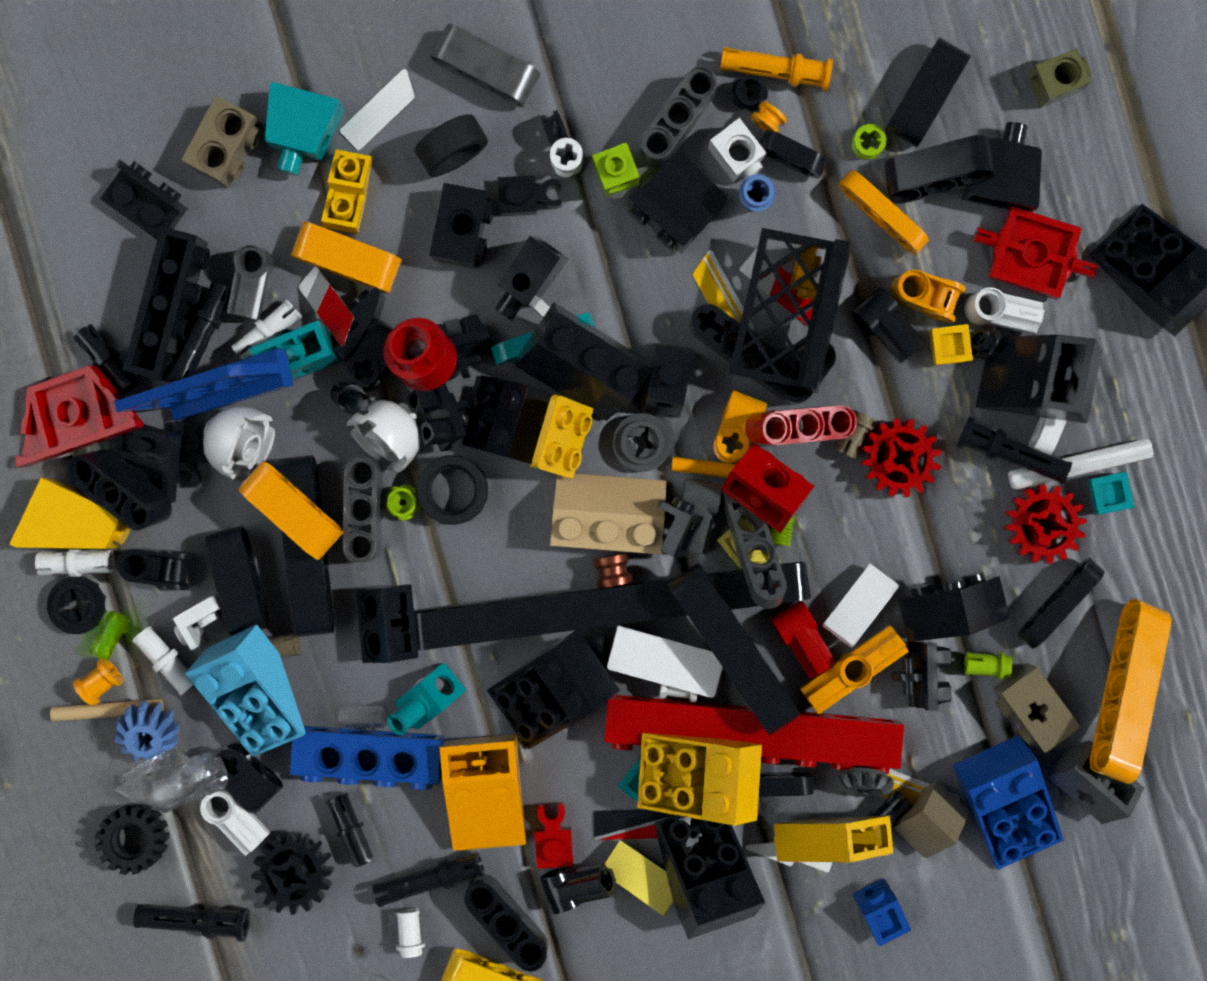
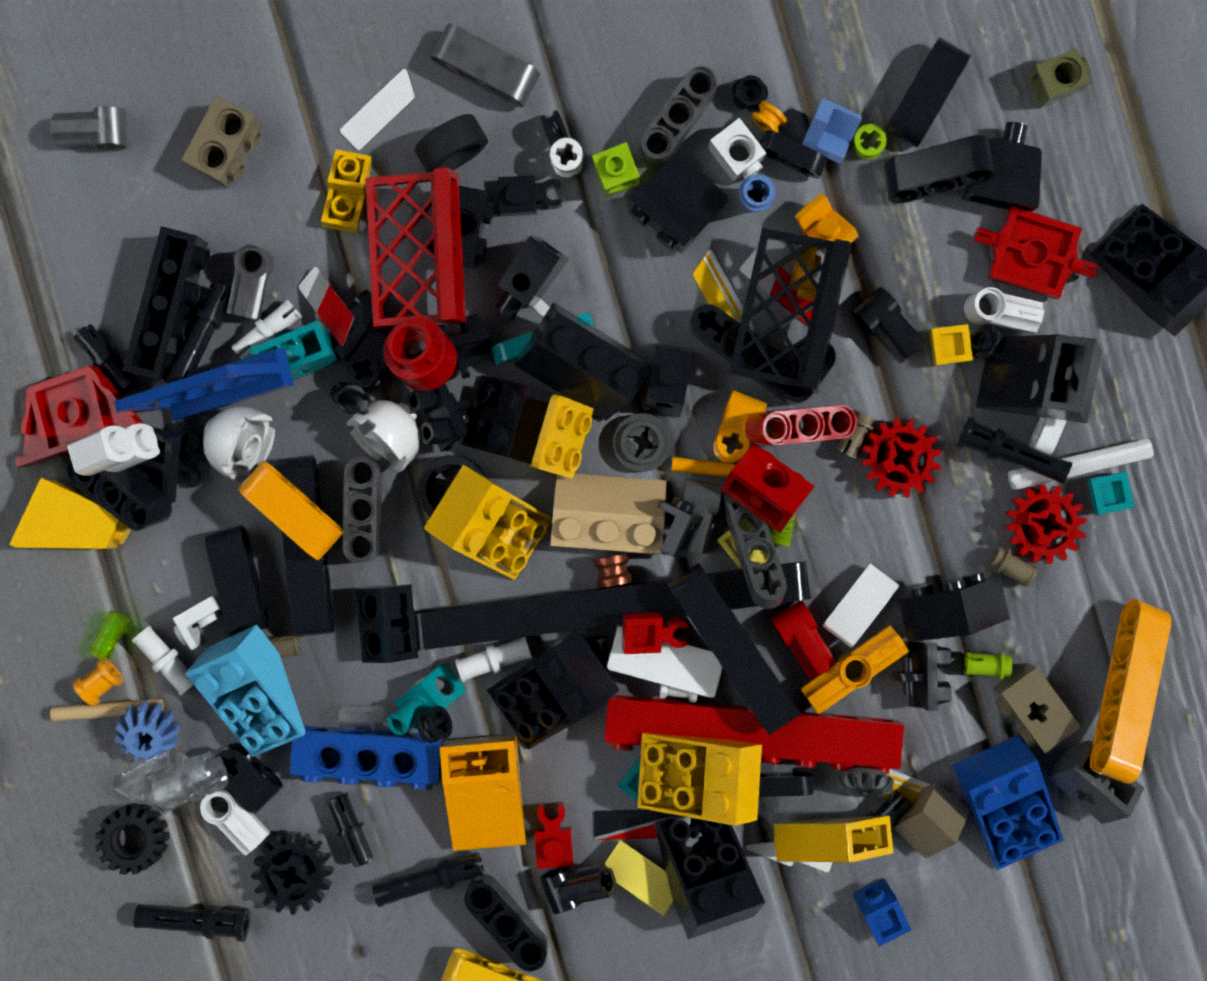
(63, 594): black gear -> none
(75, 562): white pin -> none
(102, 128): none -> flat silver piece
(113, 449): none -> white brick
(142, 200): black bracket -> none
(163, 567): black piece -> none
(300, 125): teal torso -> none
(346, 257): light orange beam -> none
(393, 502): lime plate -> none
(409, 933): white pin -> none
(434, 724): none -> black bush
(446, 241): none -> red fence
(488, 523): none -> yellow slope
(493, 659): none -> white pin
(646, 632): none -> red plate
(793, 69): light orange pin -> none
(822, 222): none -> light orange bracket
(832, 130): none -> medium blue panel
(883, 212): light orange beam -> none
(934, 297): light orange piece -> none
(1013, 567): none -> dark tan pin
(1061, 603): black beam -> none

